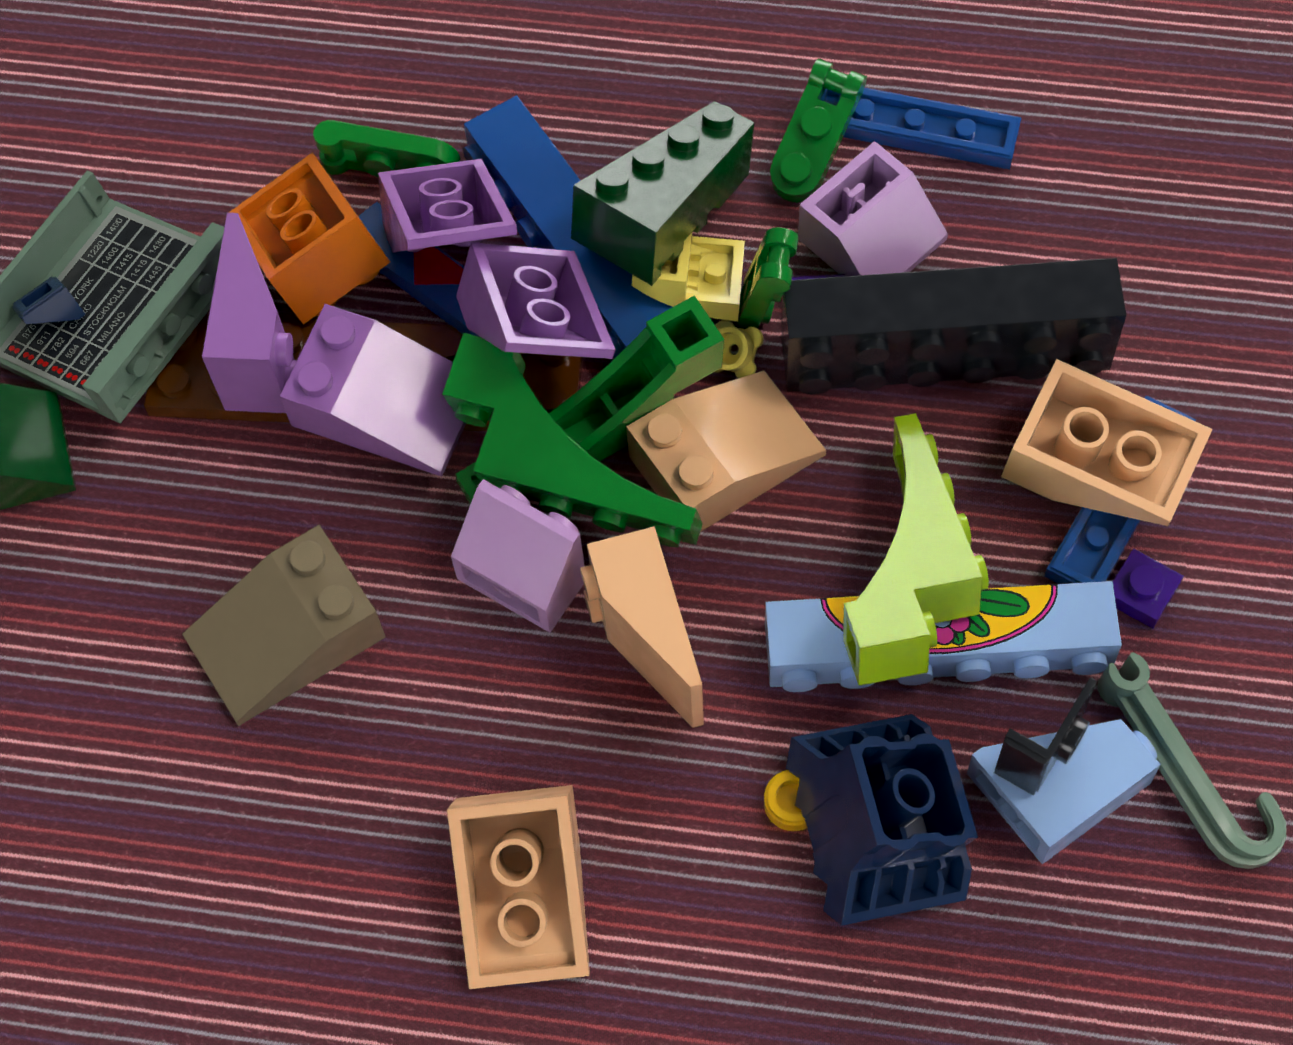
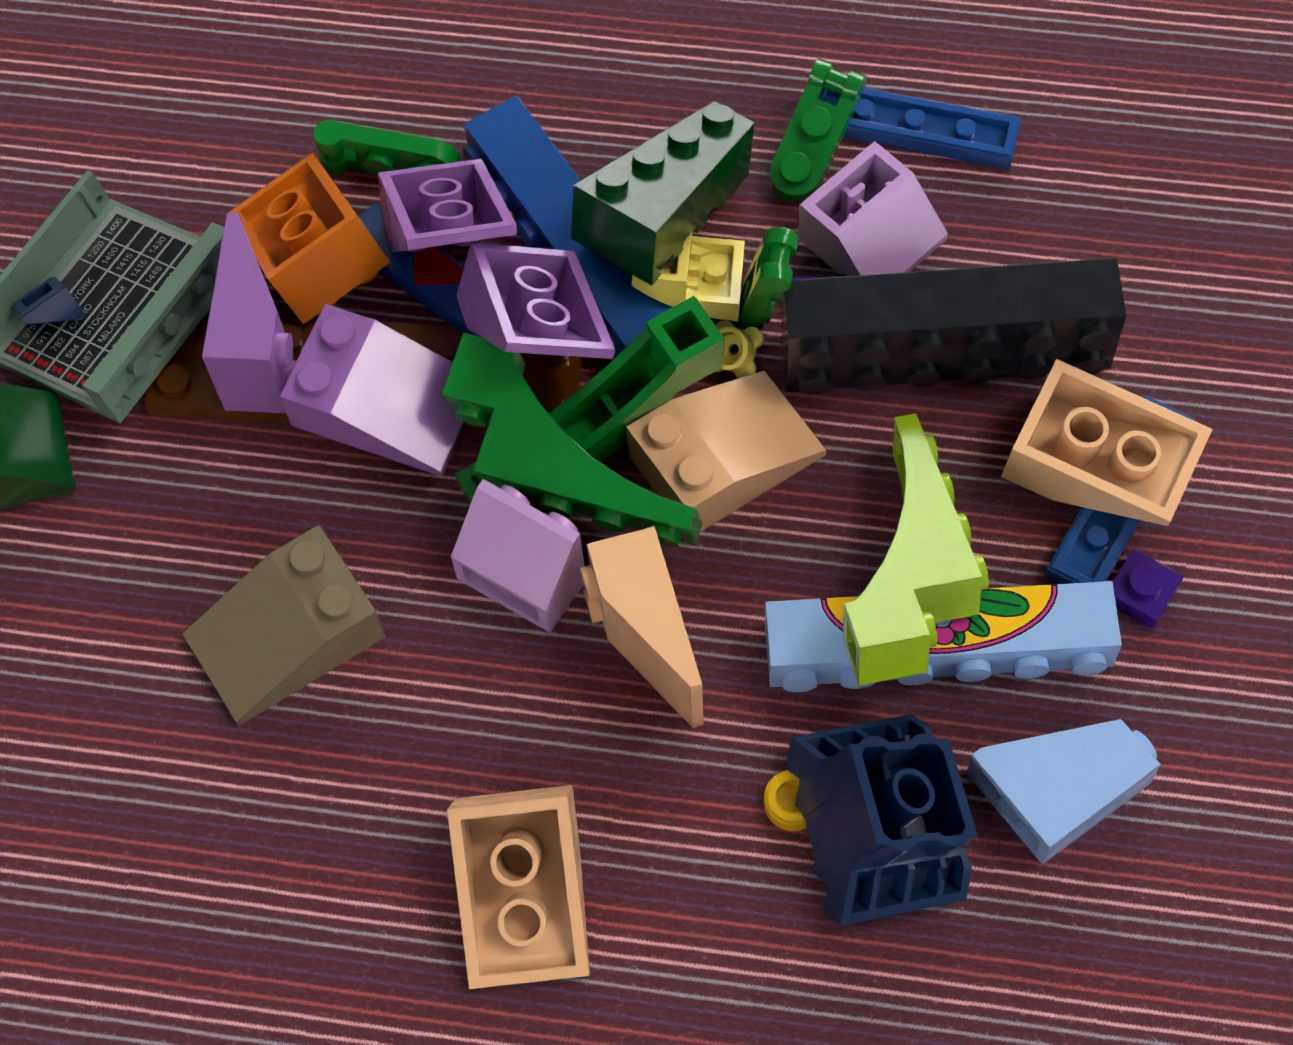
(1029, 763): black piece -> none
(1184, 774): sand green piece -> none

